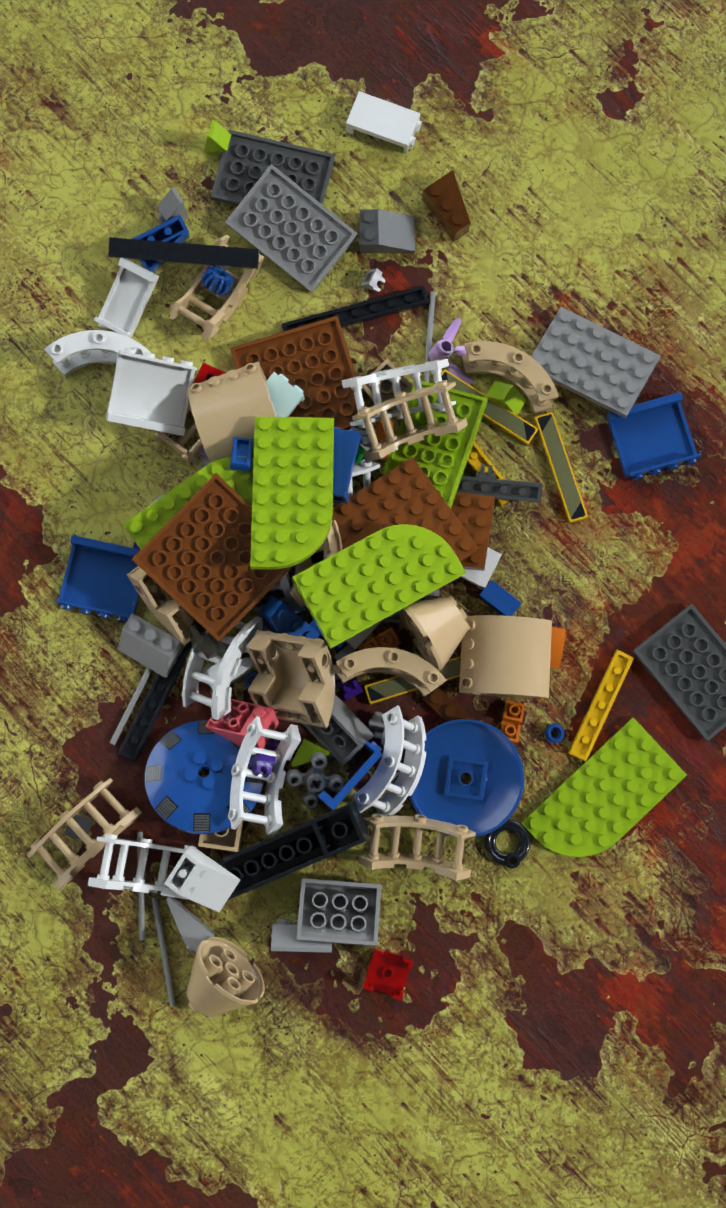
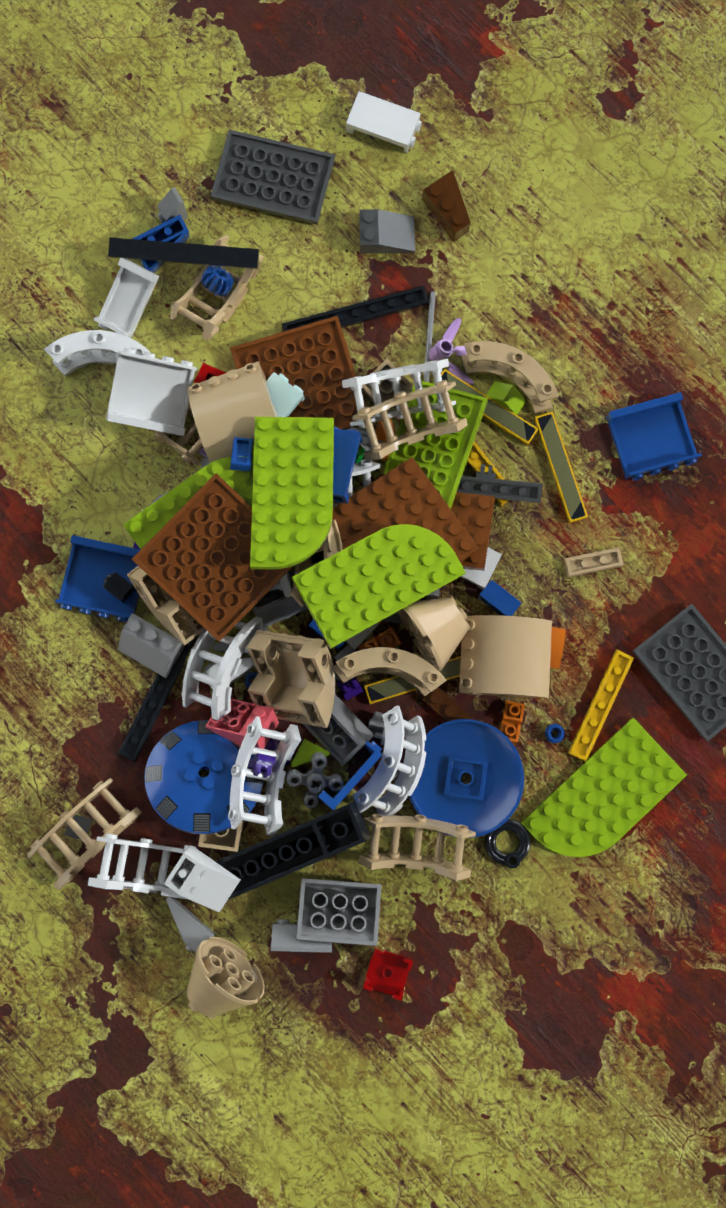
(118, 587): none -> black brick
(131, 705): light grey axle -> none
(141, 898): light grey axle -> none
(163, 951): light grey axle -> none
(204, 641): clear smoke slope -> none
(217, 139): lime slope -> none
(284, 620): blue wedge -> none
(291, 228): light grey plate -> none
(371, 279): light grey tile -> none
(593, 562): none -> tan tile
(594, 362): light grey plate -> none

